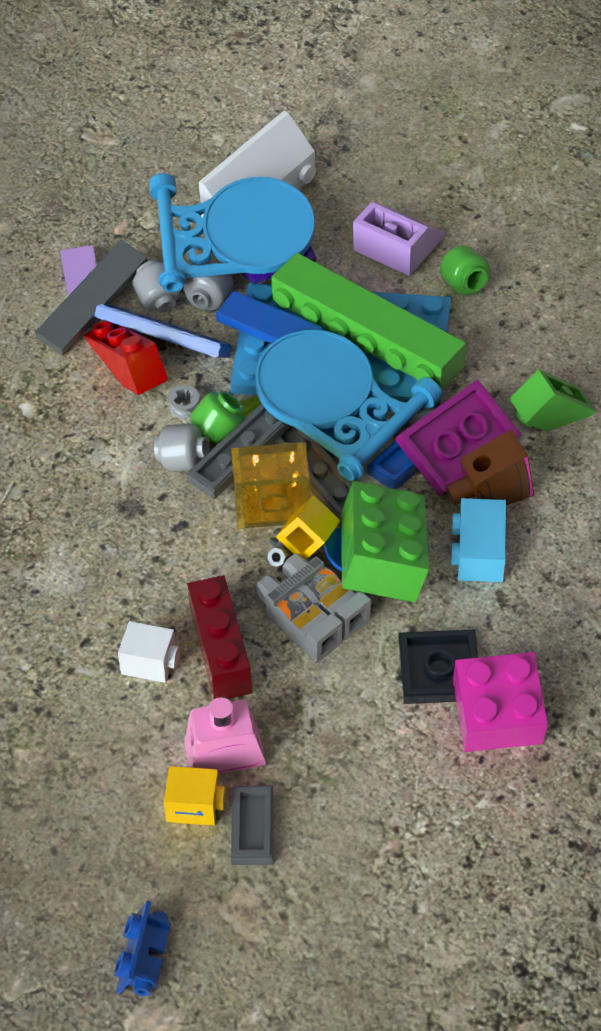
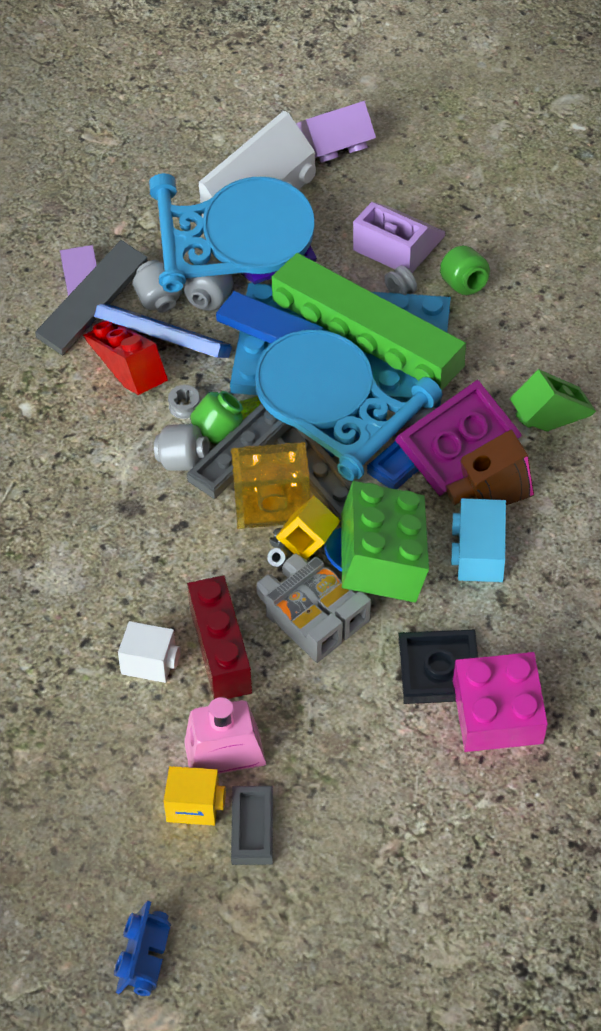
(338, 130): none -> lavender slope
(400, 281): none -> light grey bush

